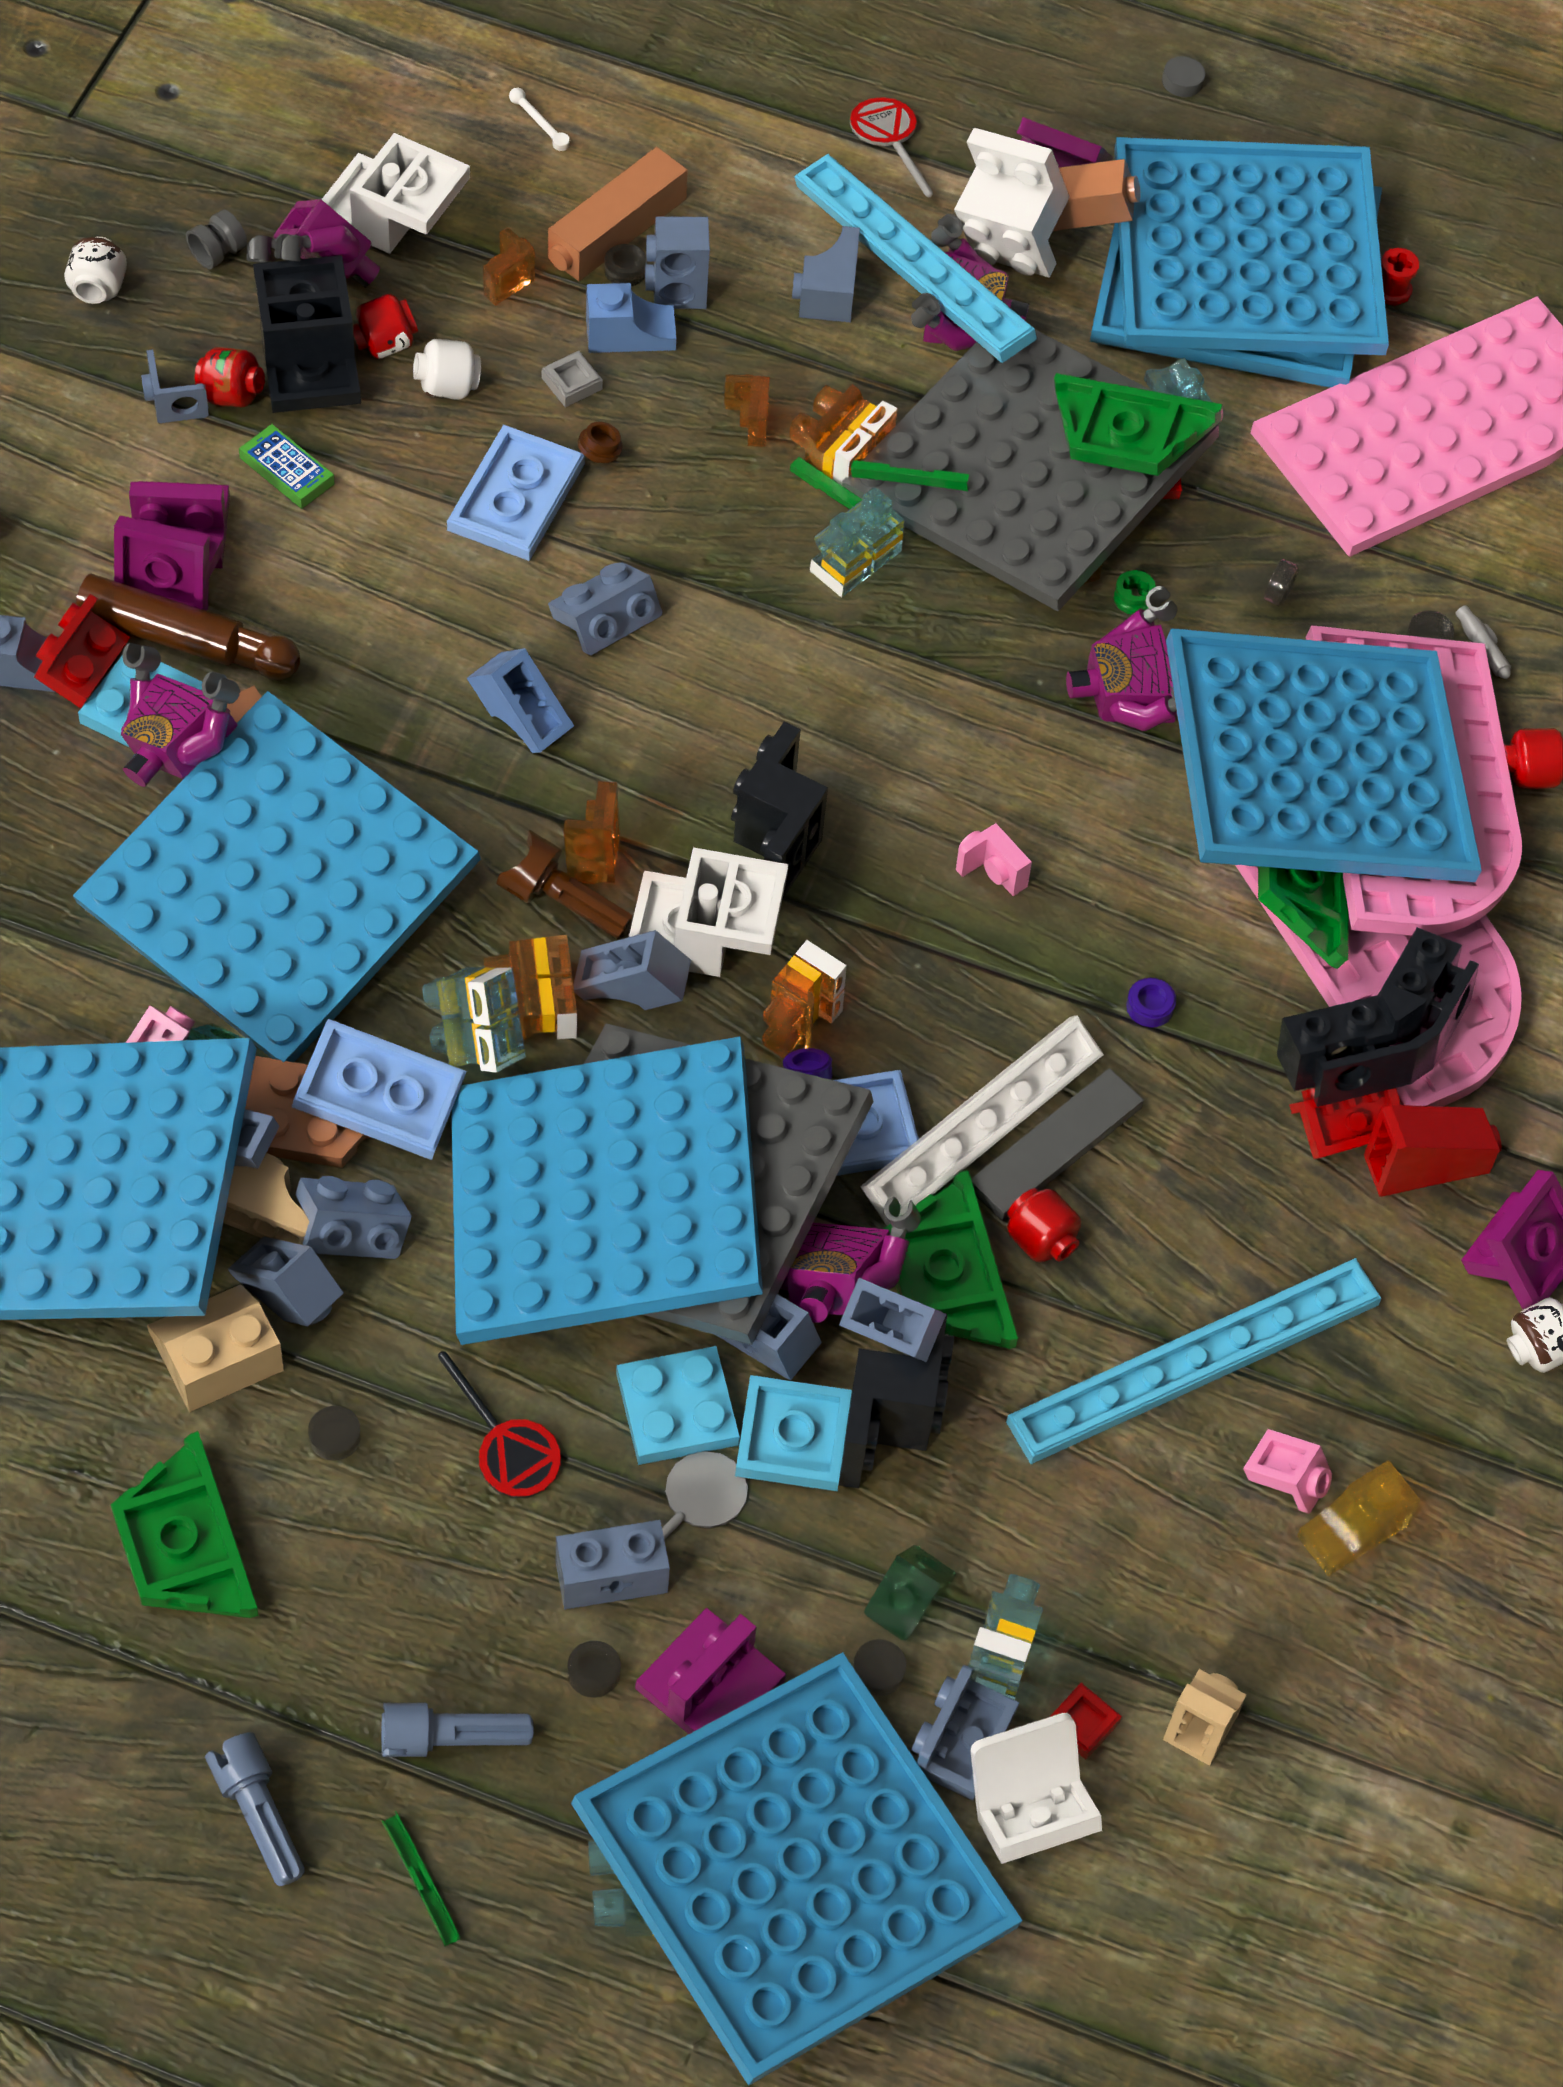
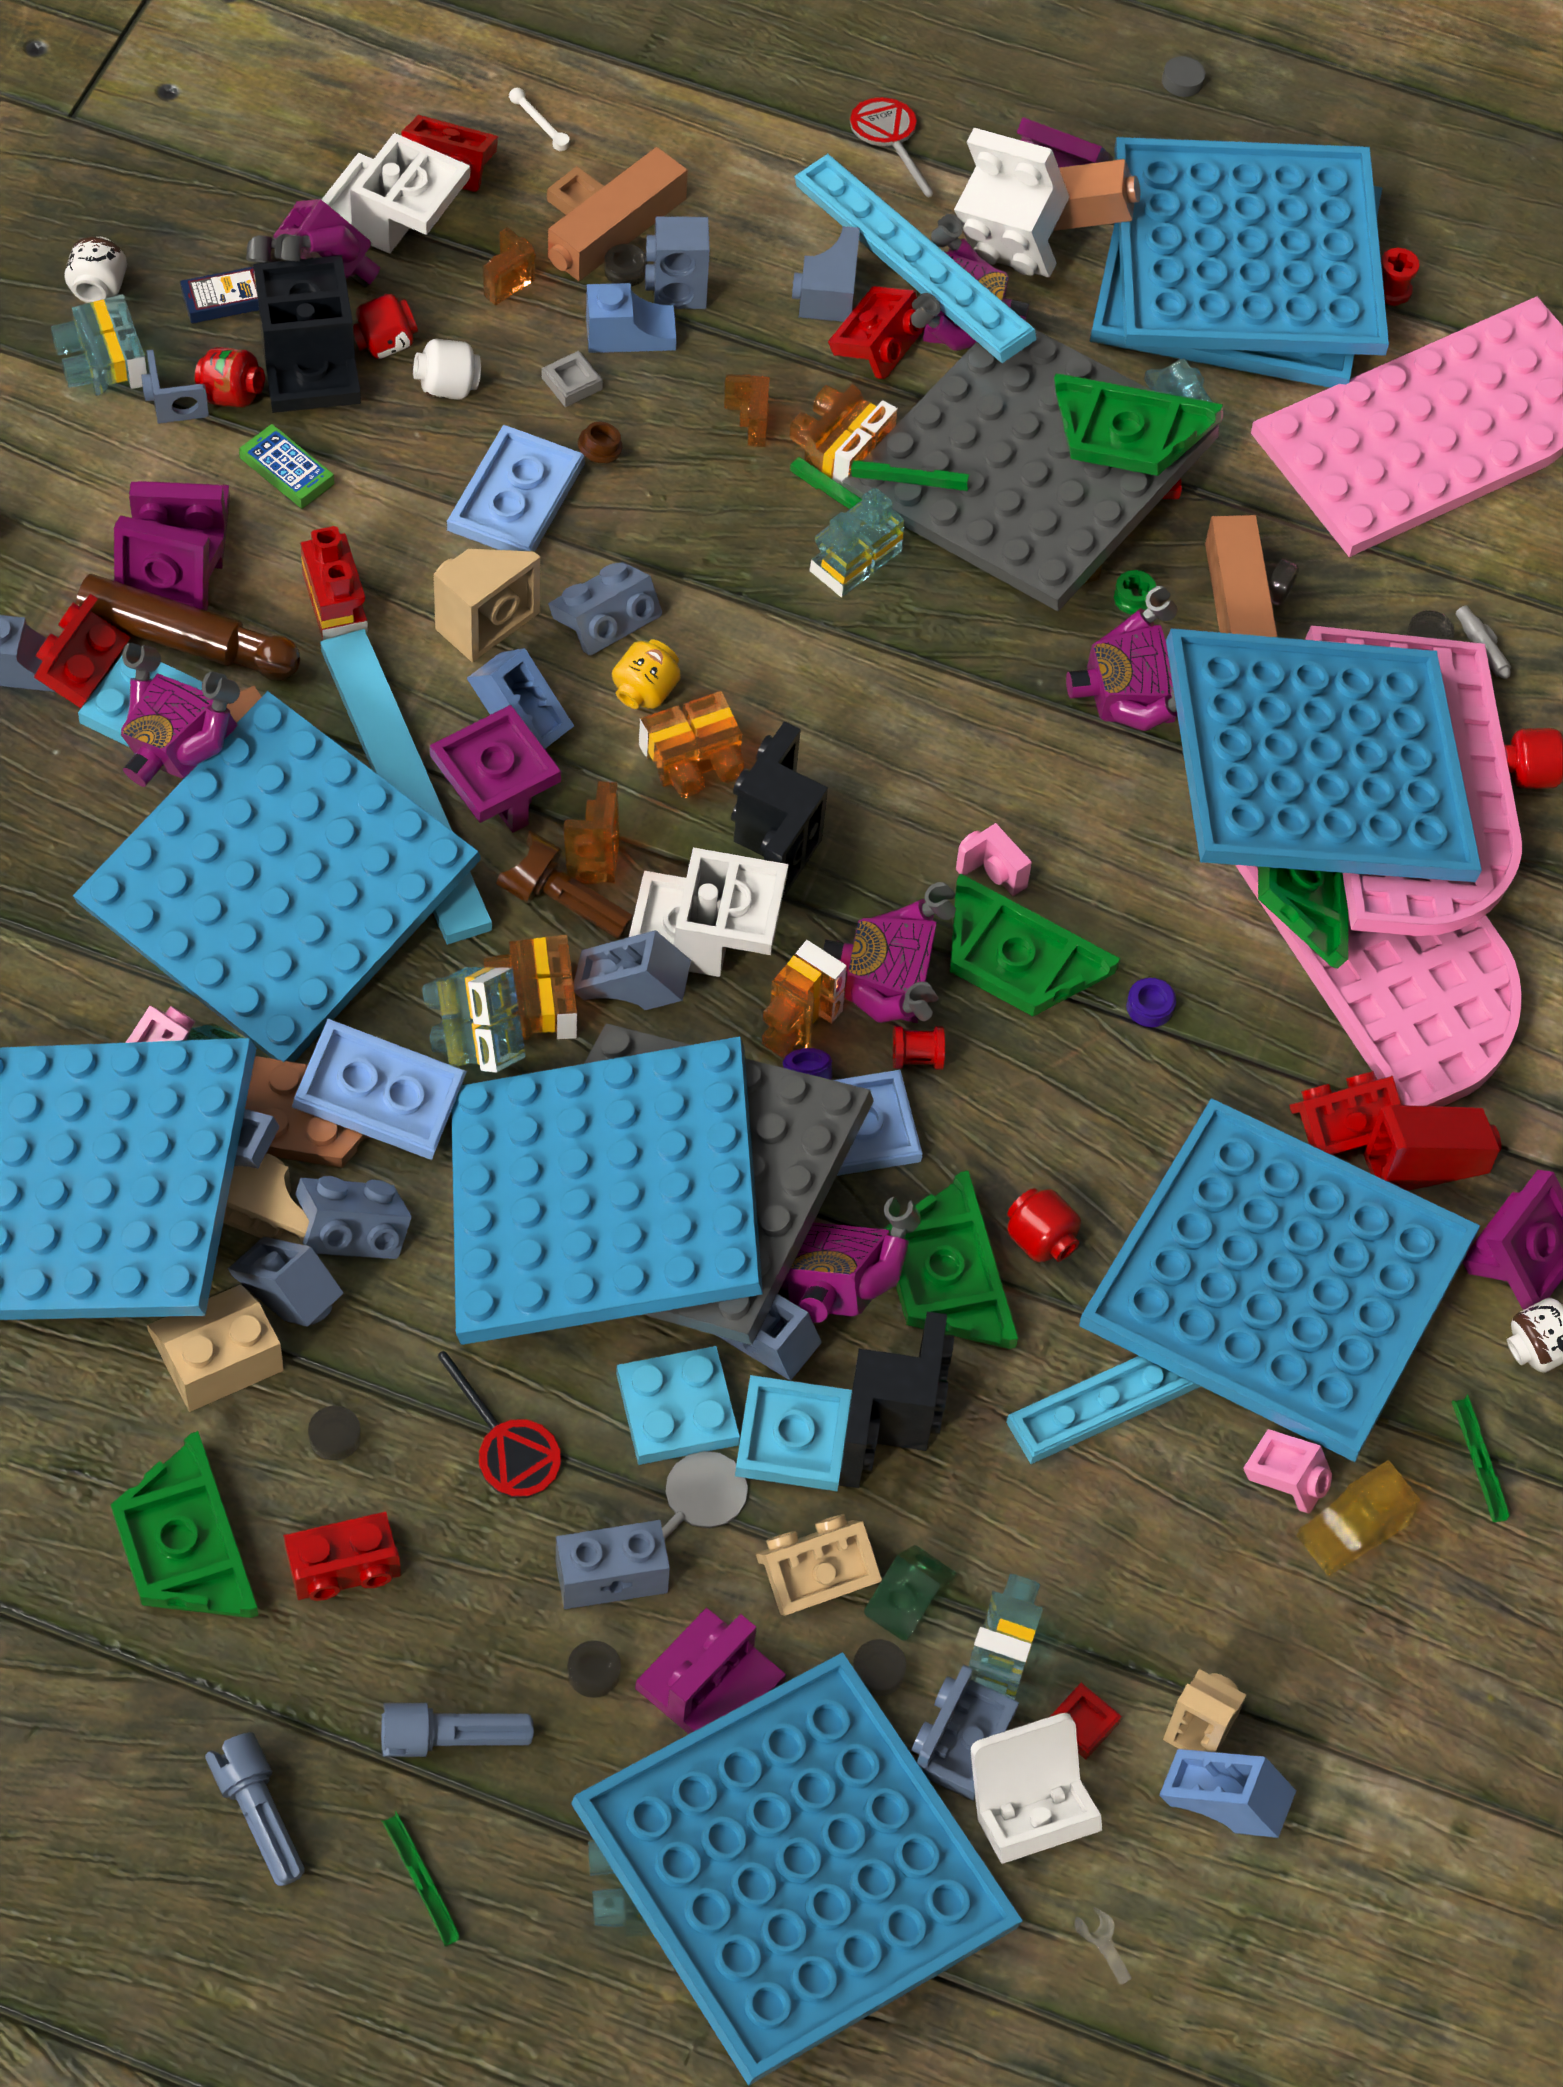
(106, 343): none -> clear light blue hips
(216, 239): dark grey wheel -> none
(220, 295): none -> tile
(333, 583): none -> red hips
(342, 1557): none -> red bracket
(397, 761): none -> medium azure tile
(456, 142): none -> red bracket
(485, 597): none -> tan slope
(496, 767): none -> magenta bracket
(572, 190): none -> medium nougat plate
(646, 674): none -> yellow head
(693, 743): none -> clear orange hips
(820, 1564): none -> tan bracket
(878, 329): none -> red bracket
(892, 1319): sand blue arch -> none
(893, 958): none -> torso
(918, 1047): none -> red bush
(985, 1117): white tile -> none
(1020, 952): none -> green wing
(1057, 1142): dark grey tile -> none
(1105, 1944): none -> clear hand
(1231, 1789): none -> medium blue arch
(1239, 576): none -> nougat brick
(1280, 1278): none -> dark azure plate
(1402, 1012): black brick -> none
(1481, 1460): none -> green piece

